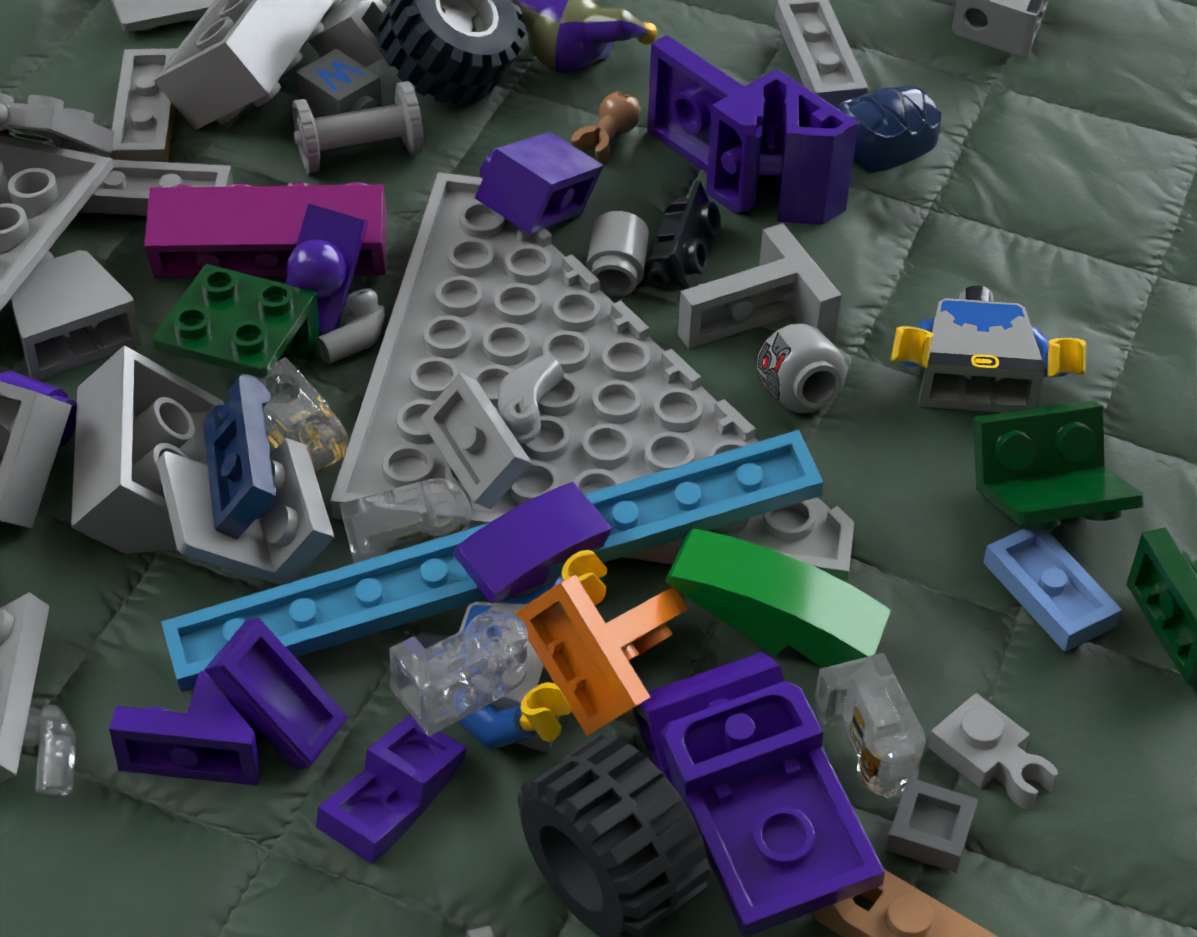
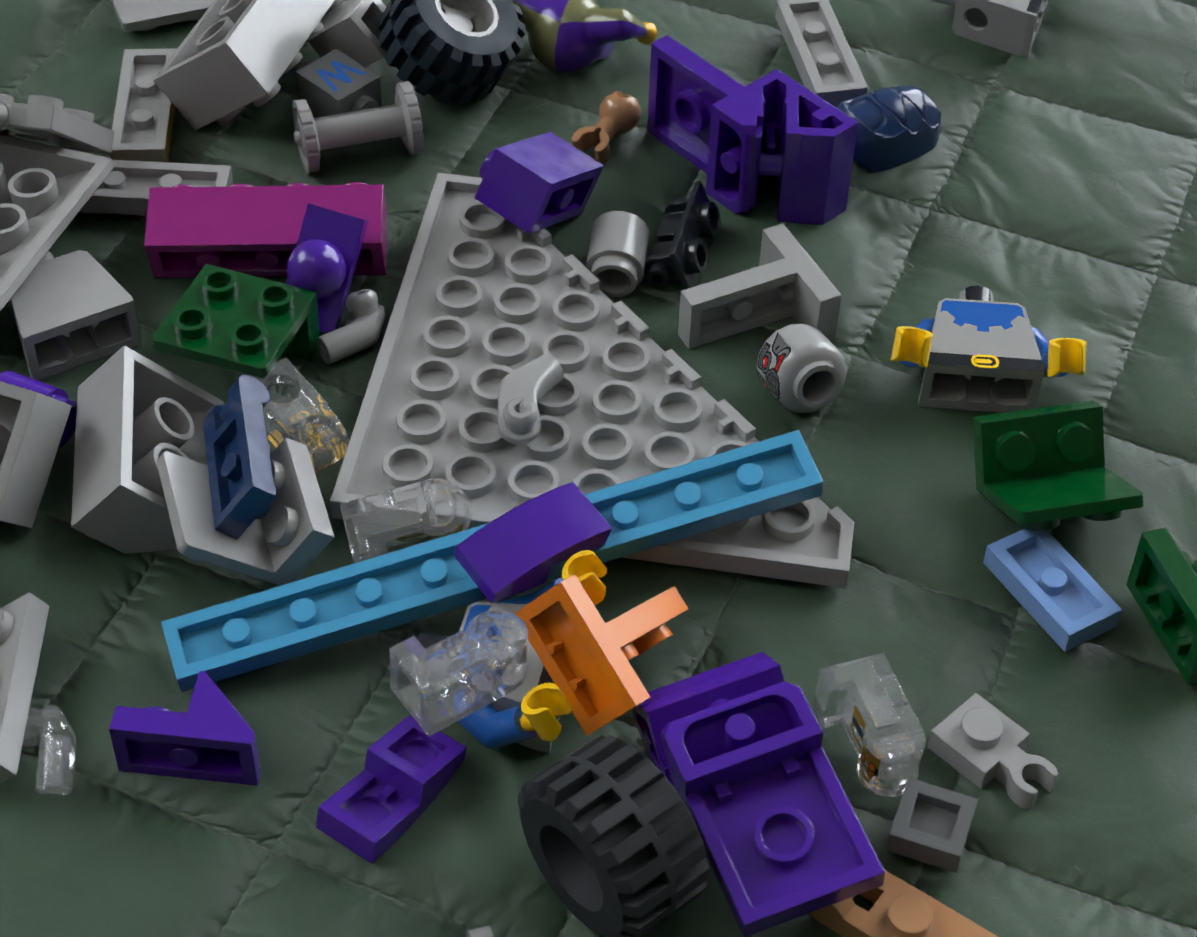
(276, 694): dark purple tile -> none
(475, 441): light grey plate -> none
(778, 599): green slope -> none

